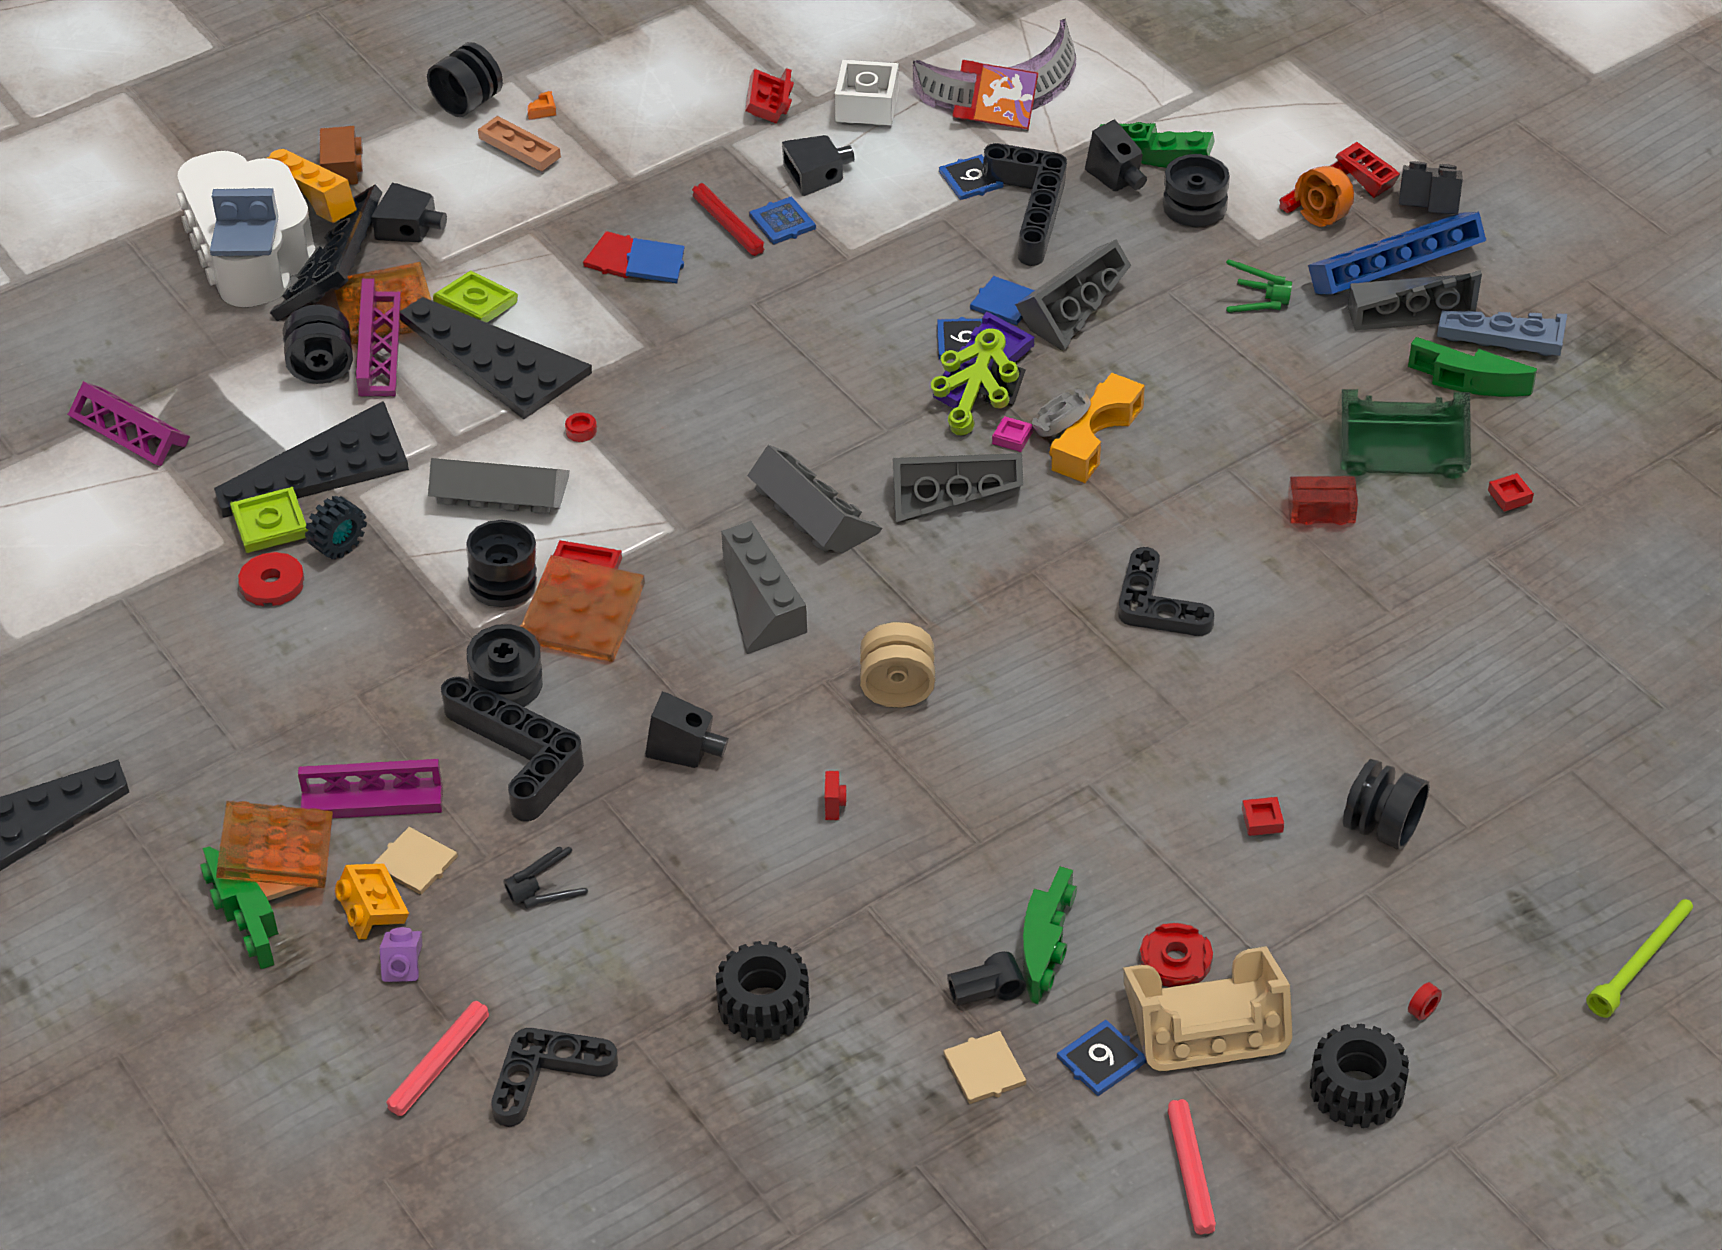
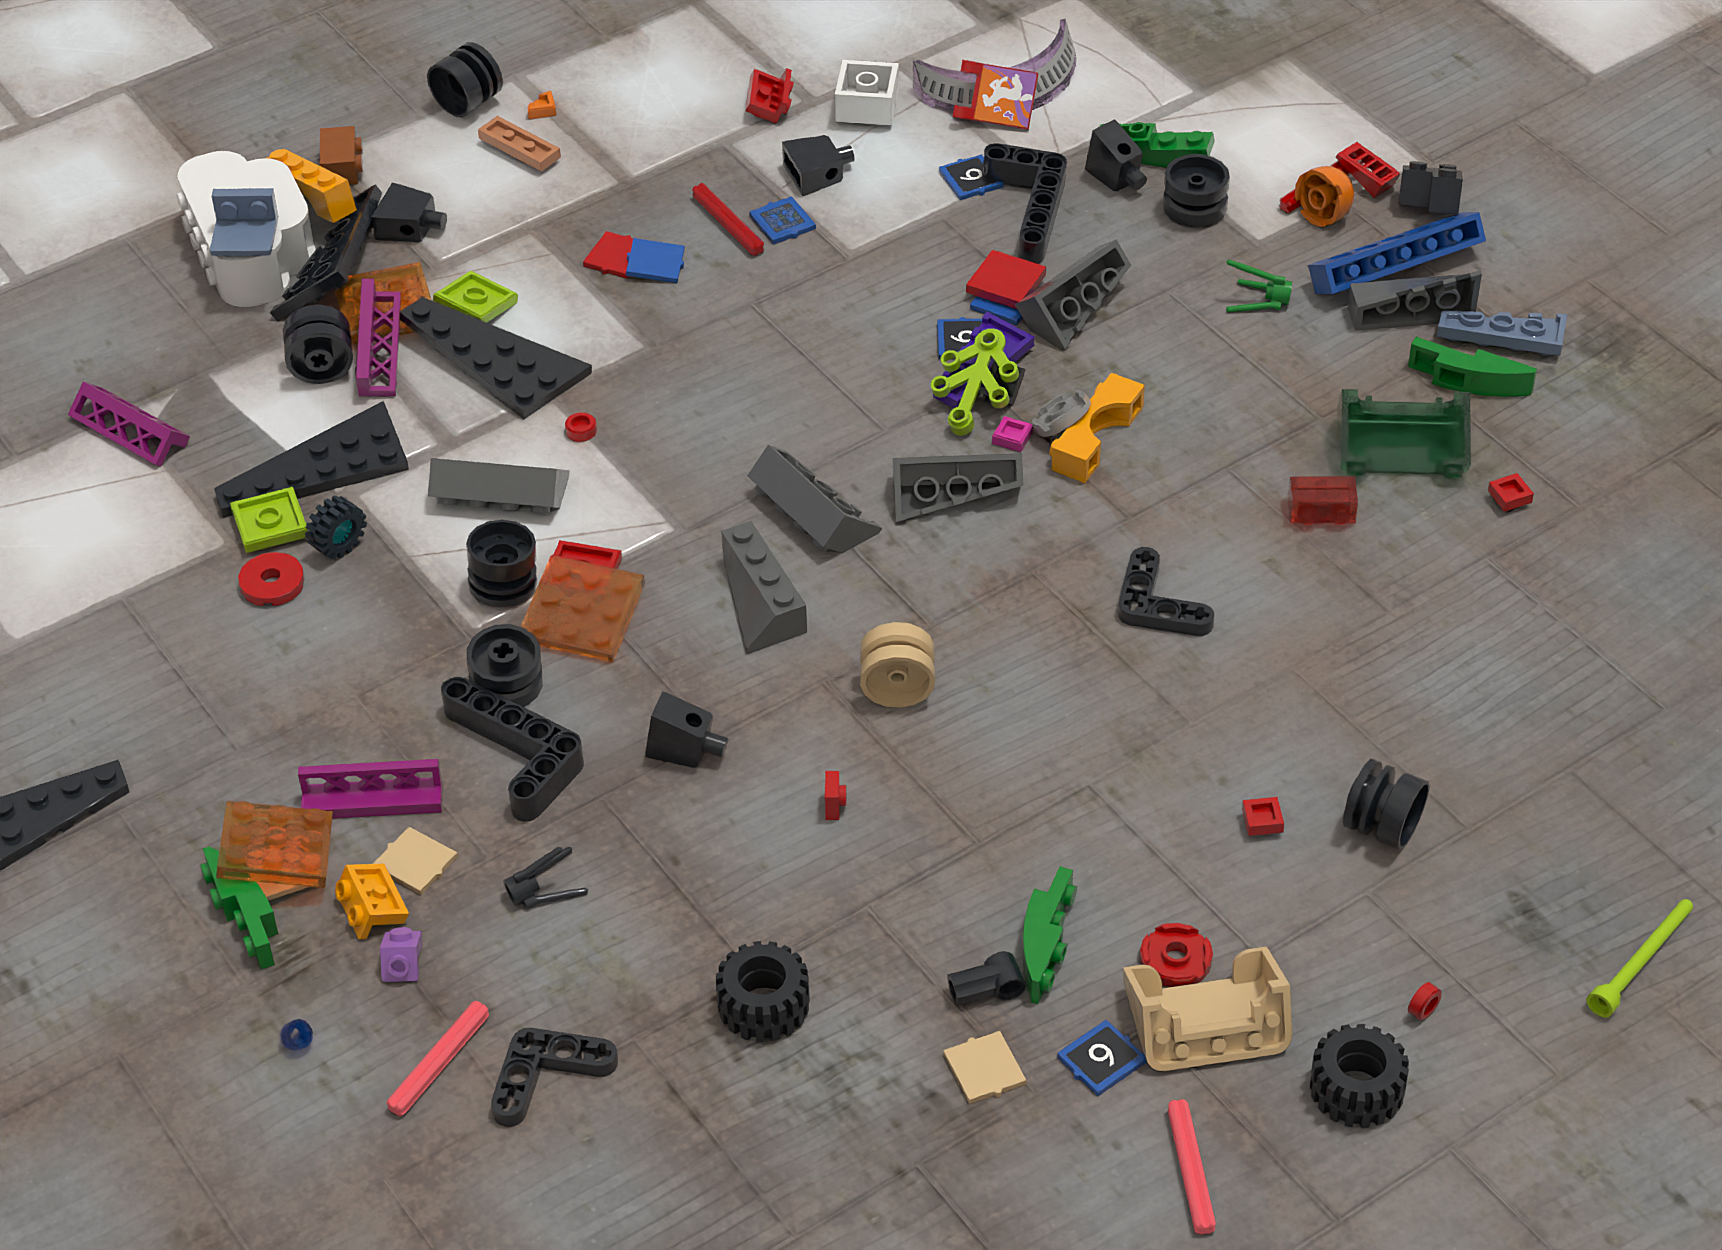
(301, 1039): none -> clear blue hinge
(1005, 279): none -> red tile

